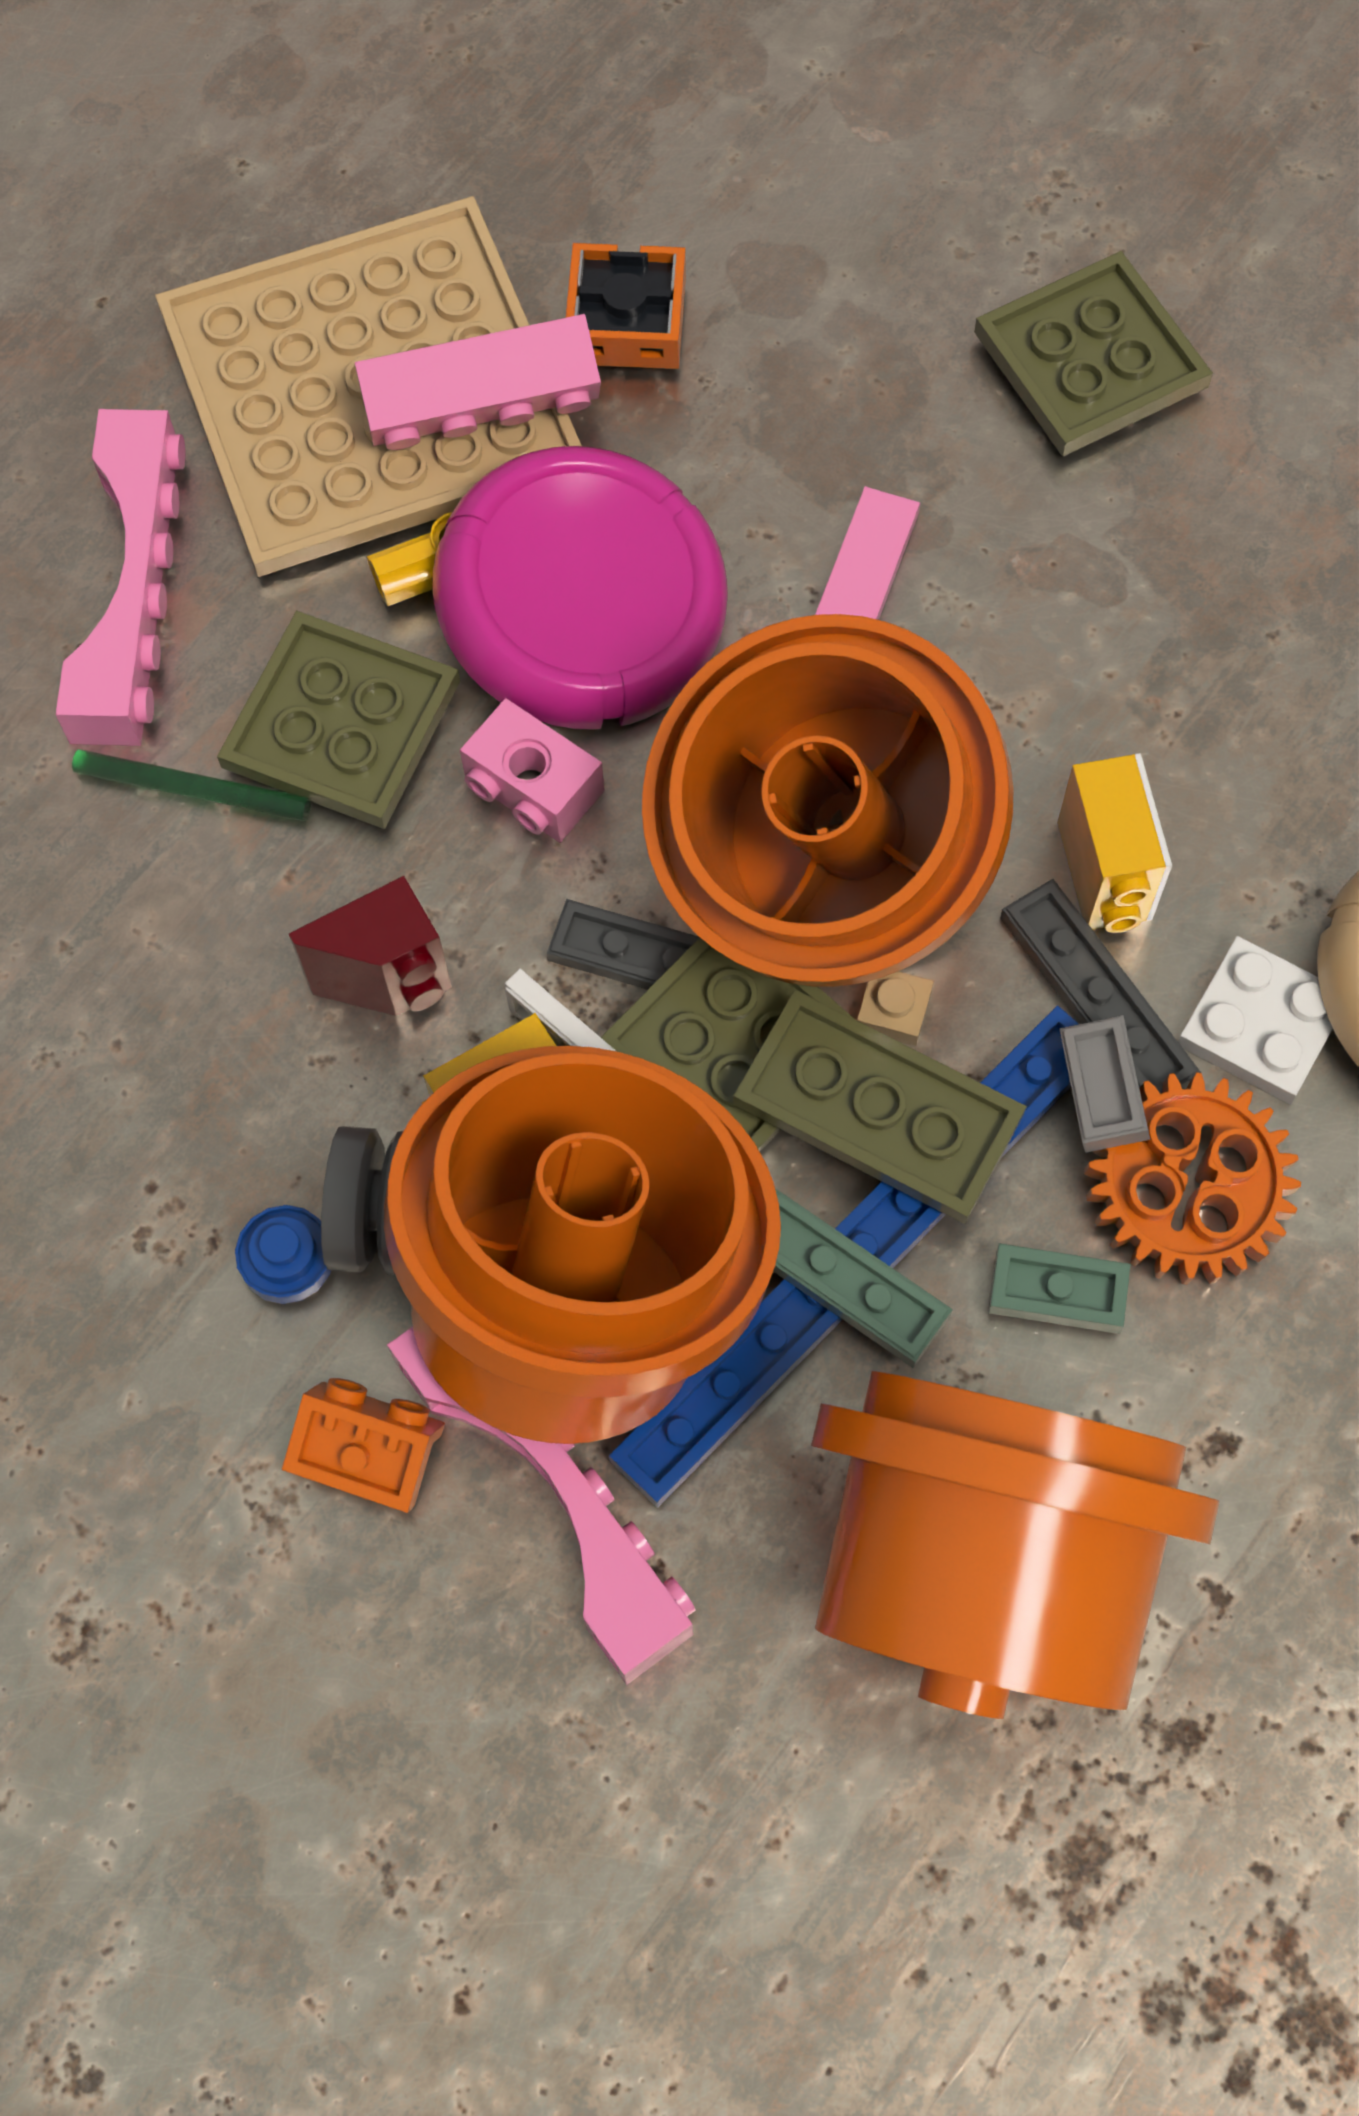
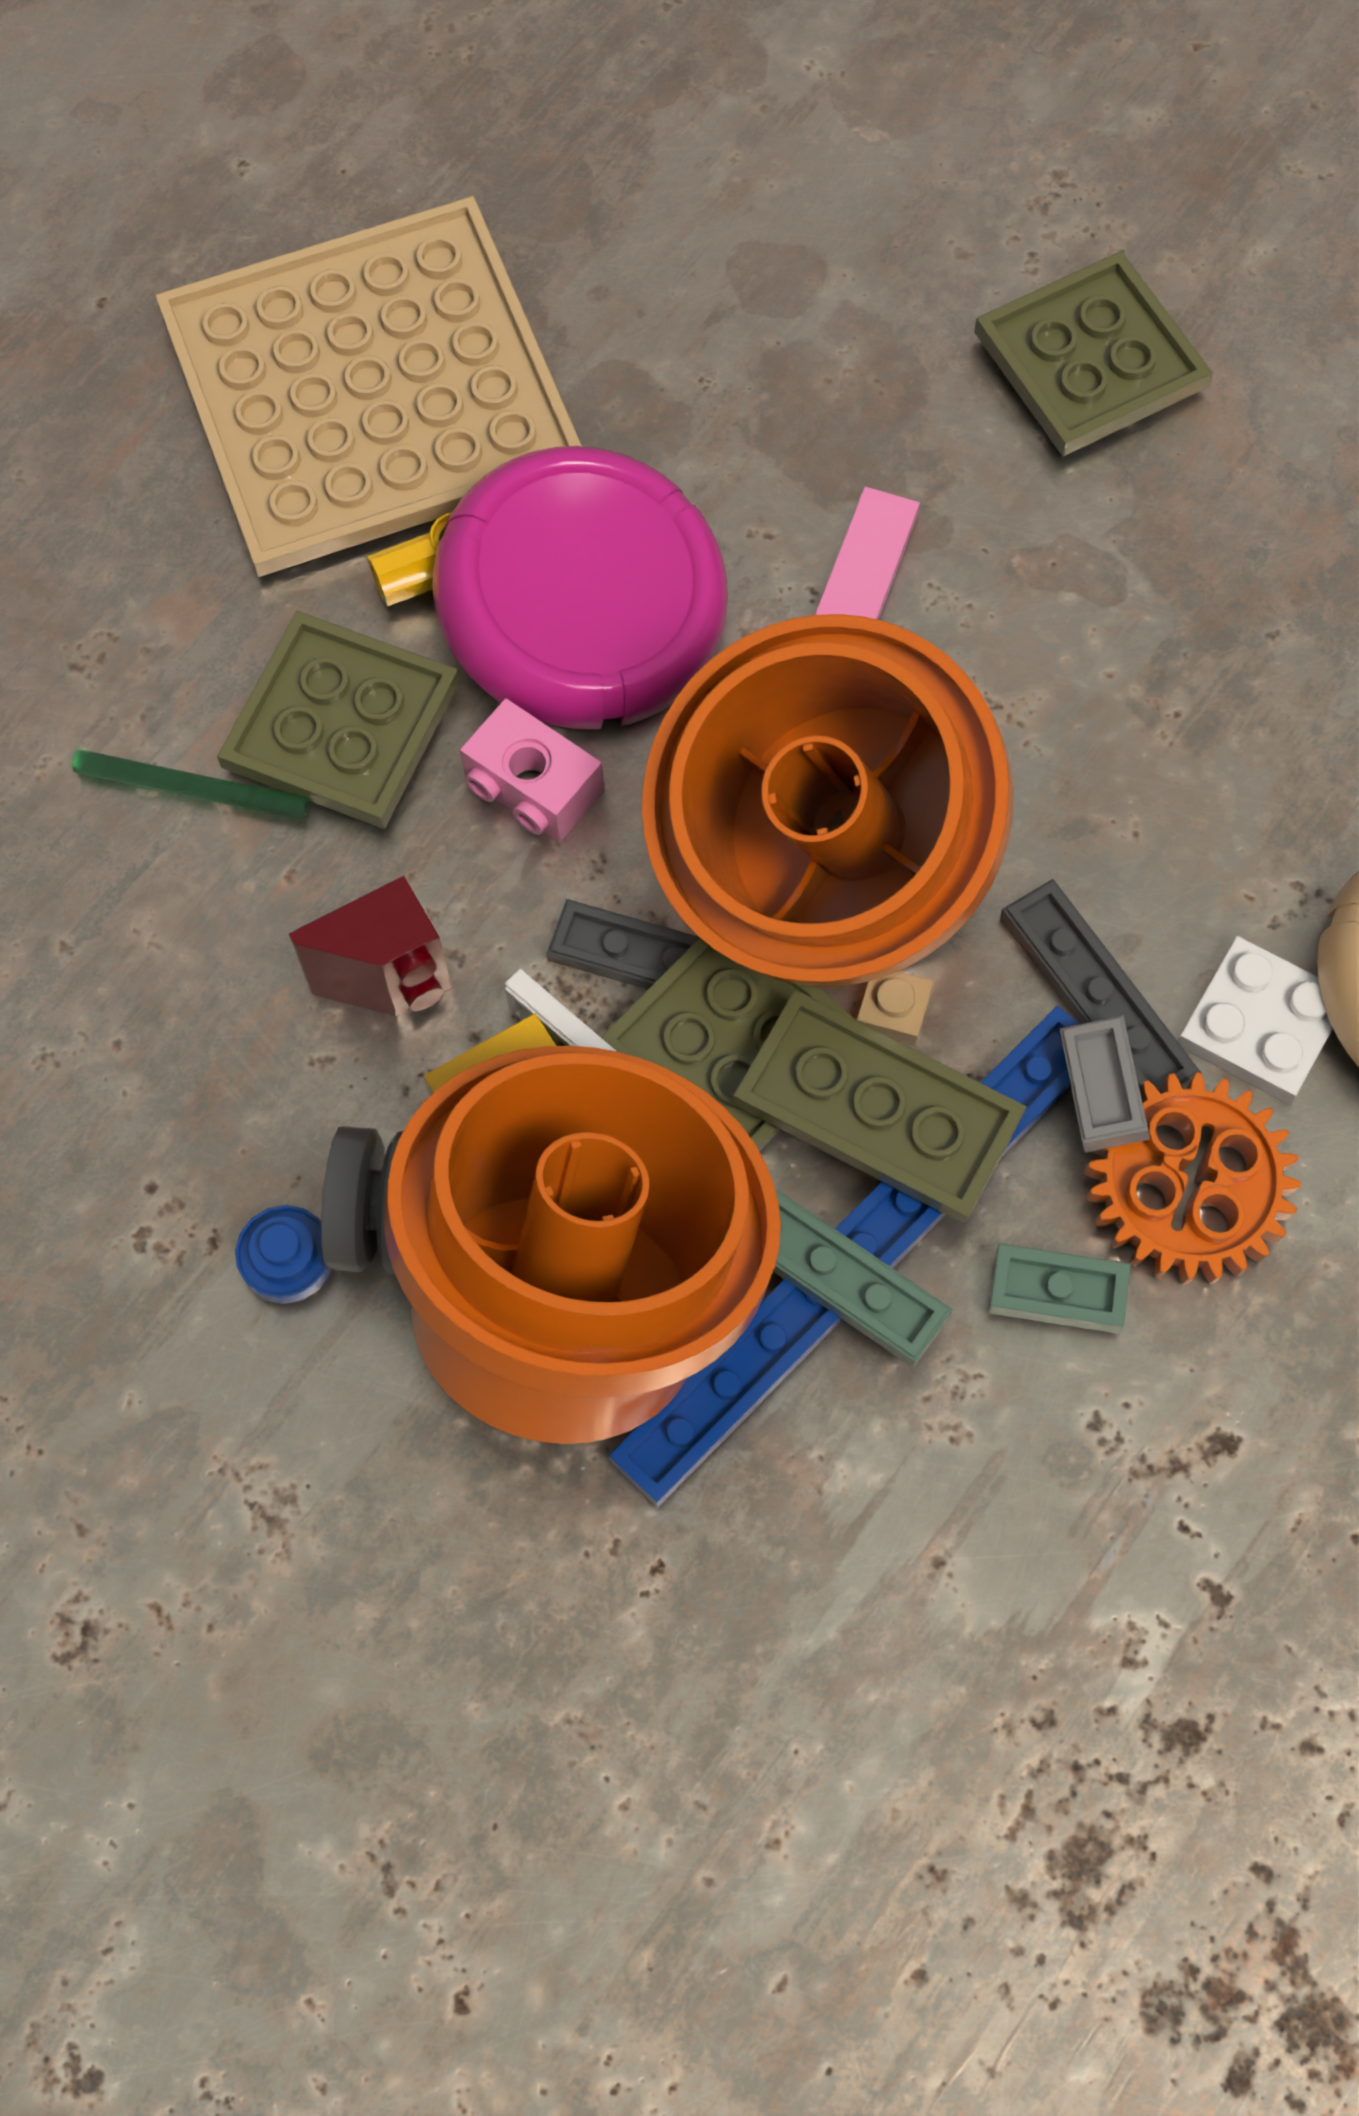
(107, 677): bright pink arch -> none
(362, 1443): orange bracket -> none
(479, 382): bright pink brick -> none
(624, 1601): bright pink arch -> none
(630, 302): piece -> none
(999, 1543): orange piece -> none
(1114, 843): yellow piece -> none

